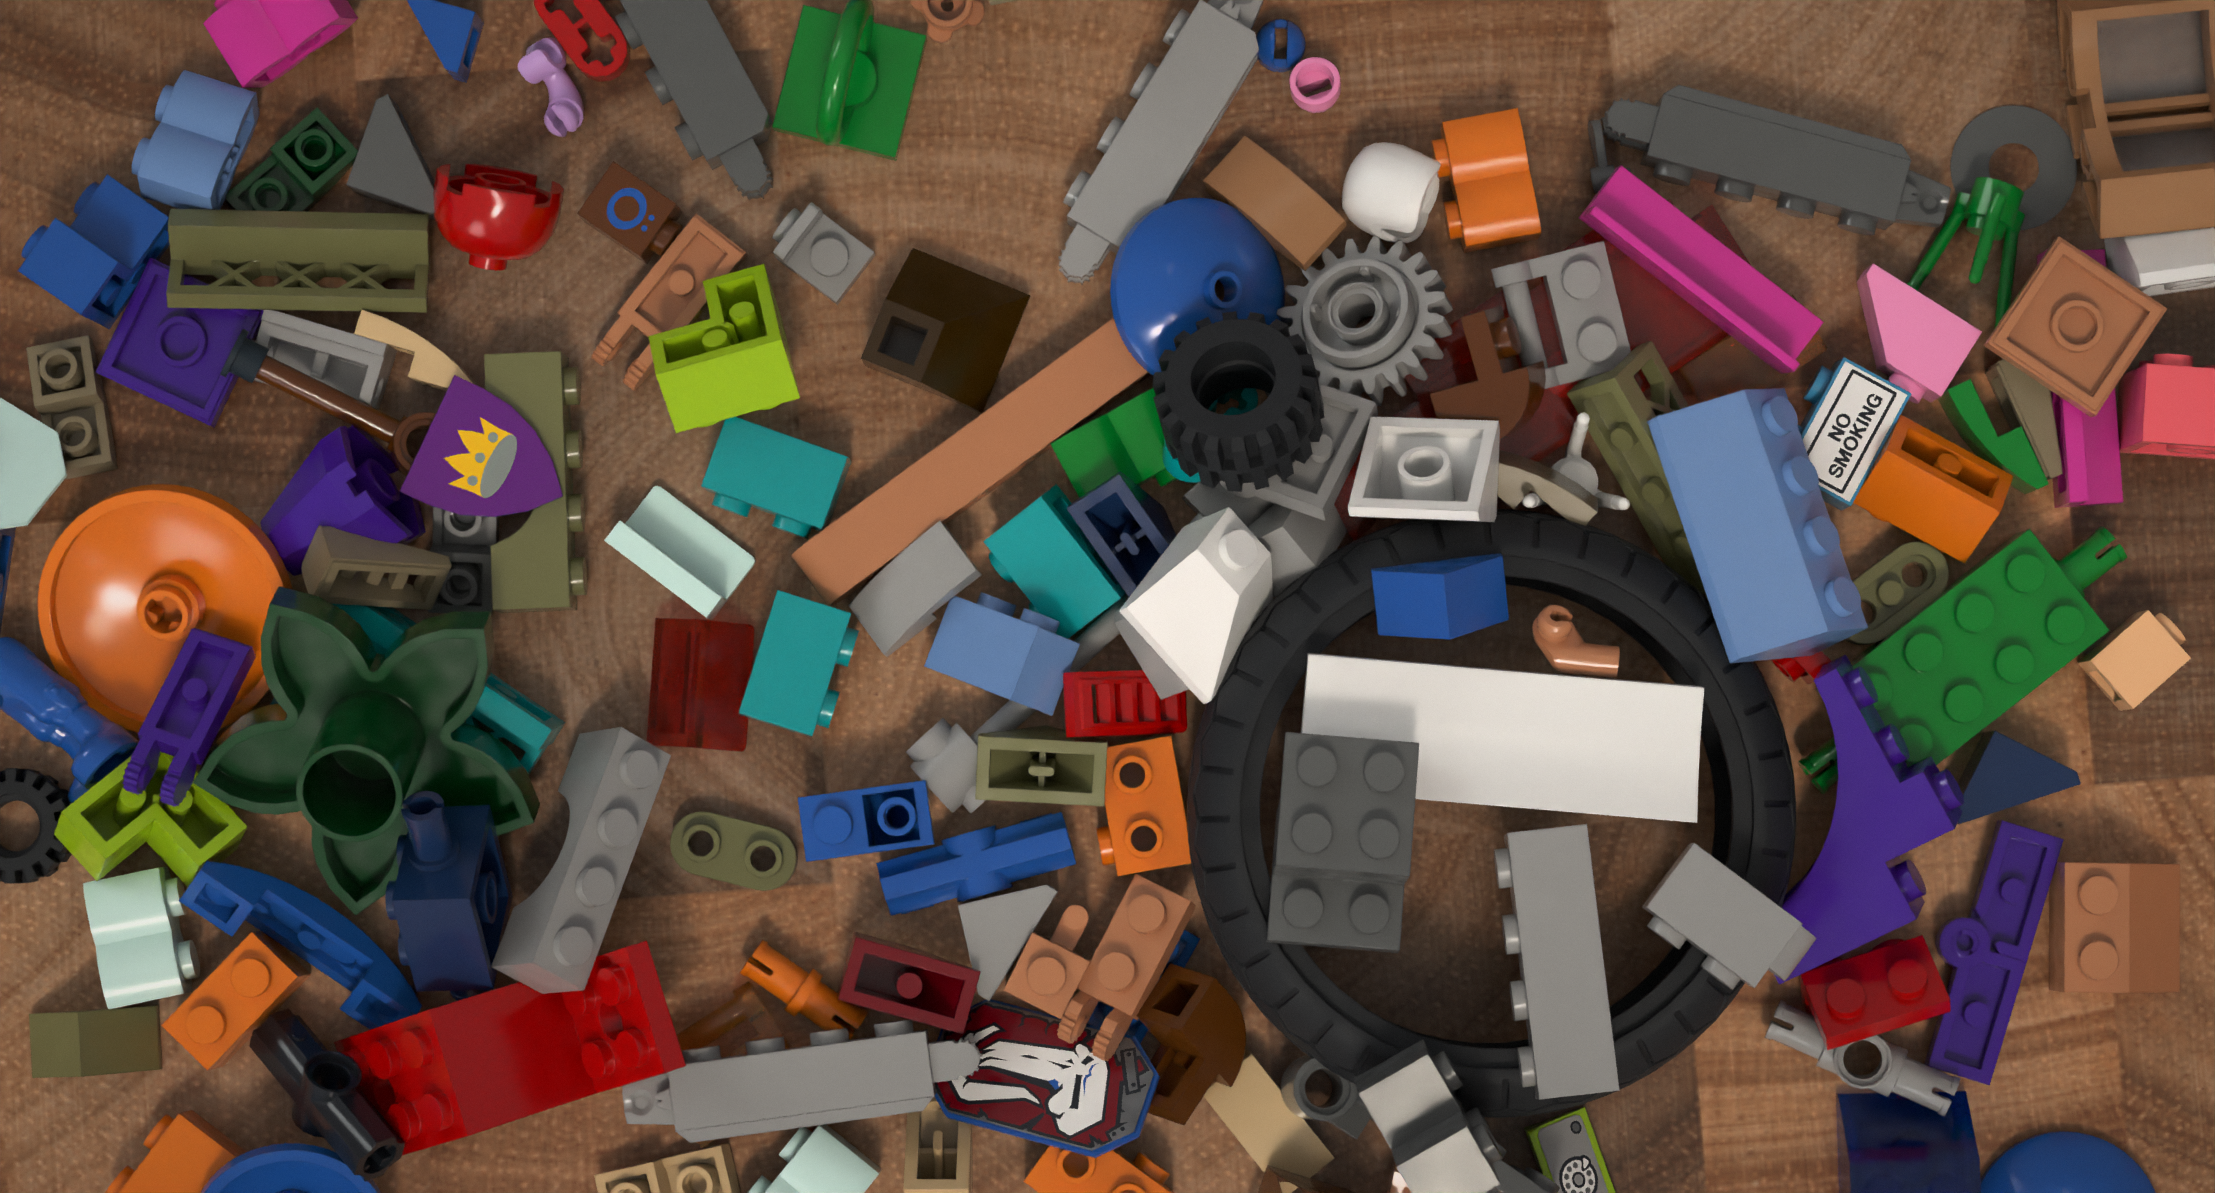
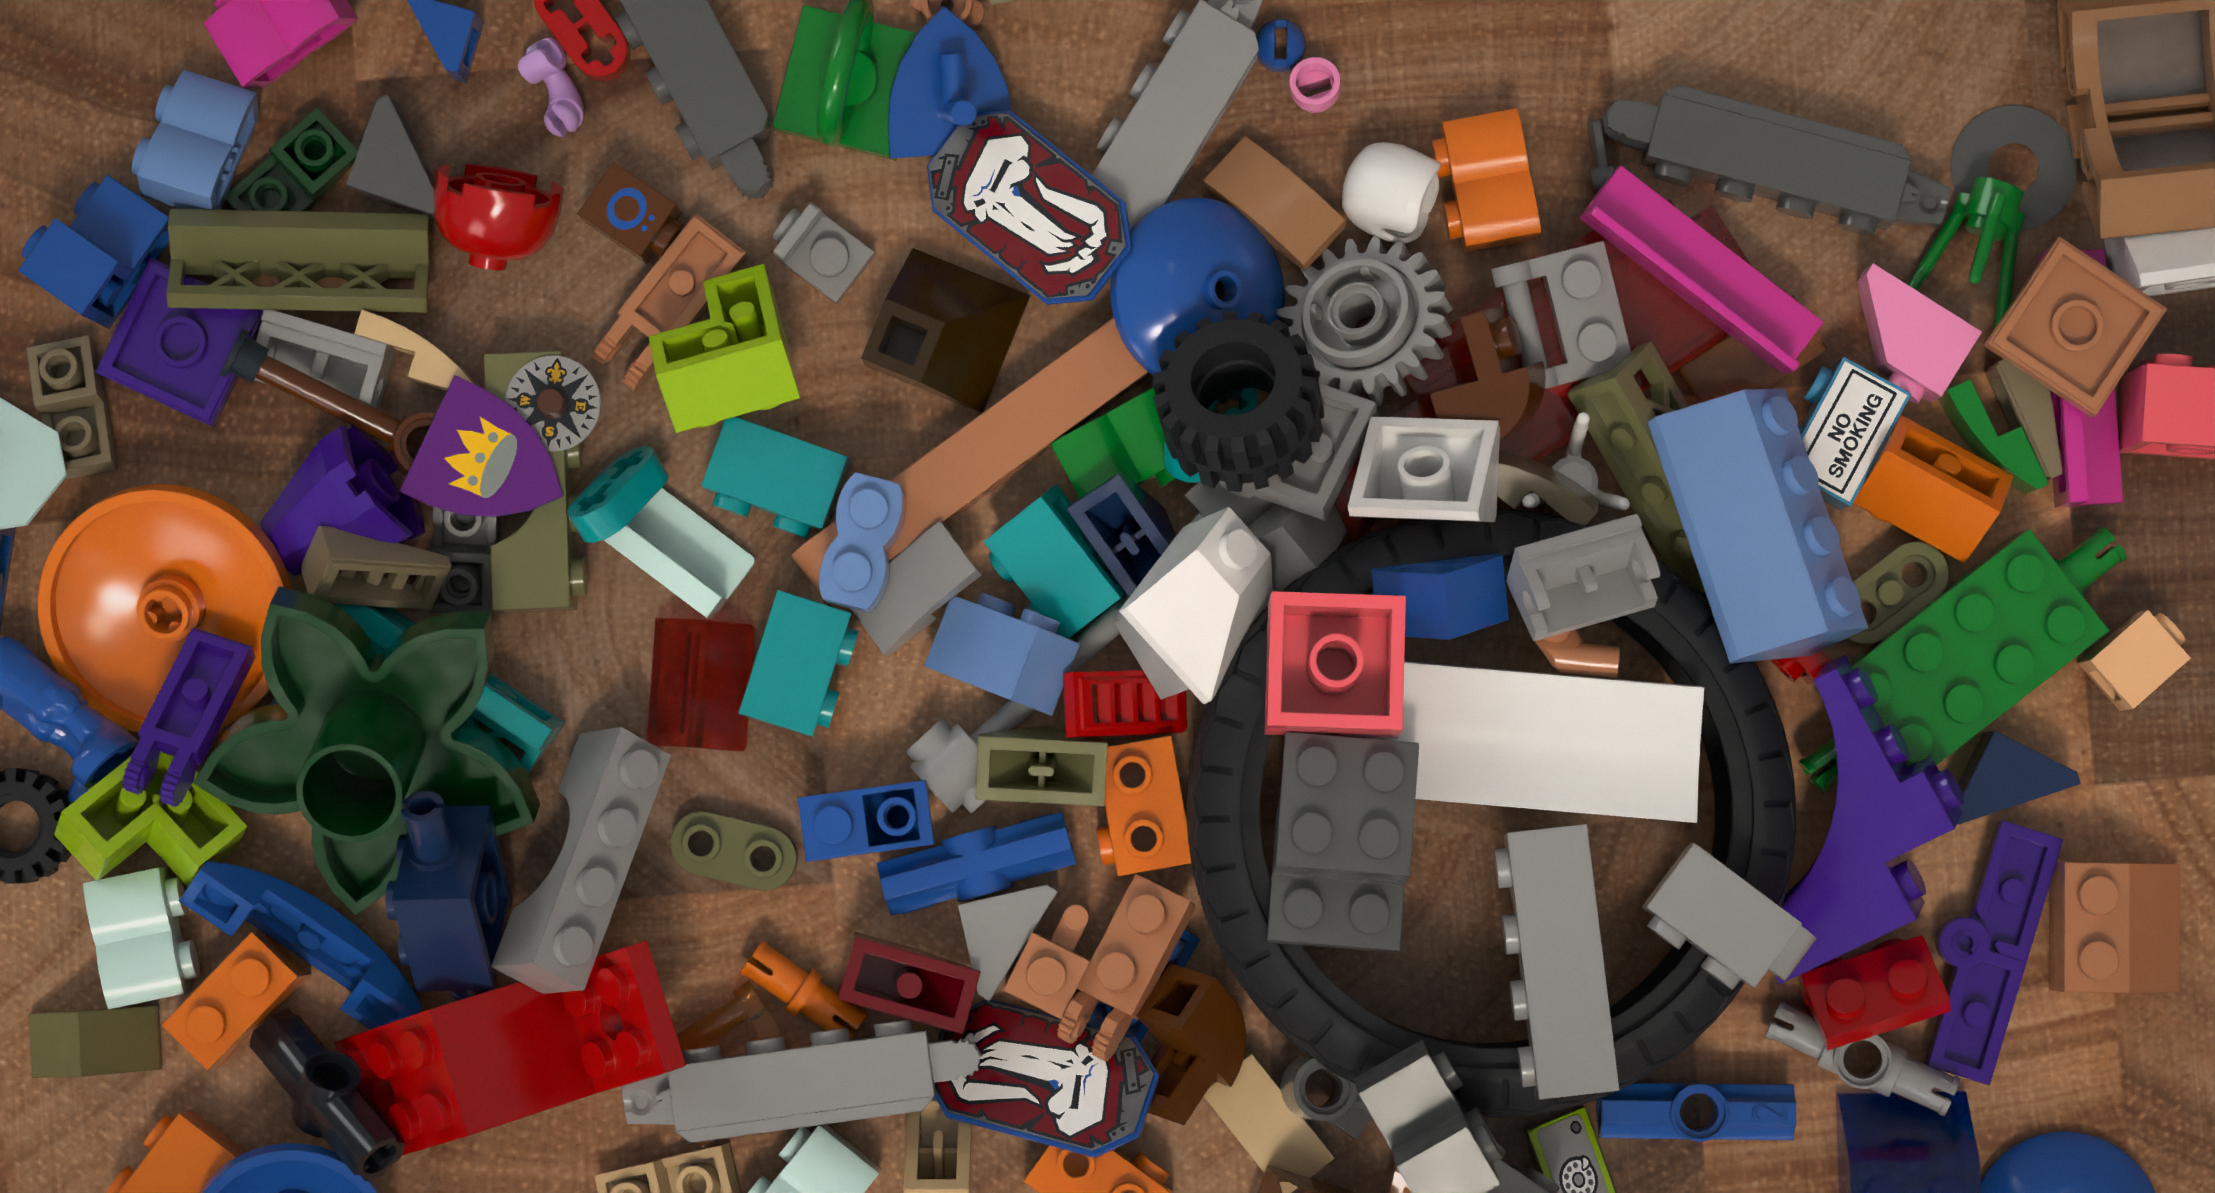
(556, 400): none -> piece
(618, 494): none -> teal beam
(868, 525): none -> medium blue brick
(941, 85): none -> blue shield
(1029, 208): none -> shield
(1335, 664): none -> coral brick
(1583, 577): none -> light grey hinge
(1737, 1113): none -> blue piece

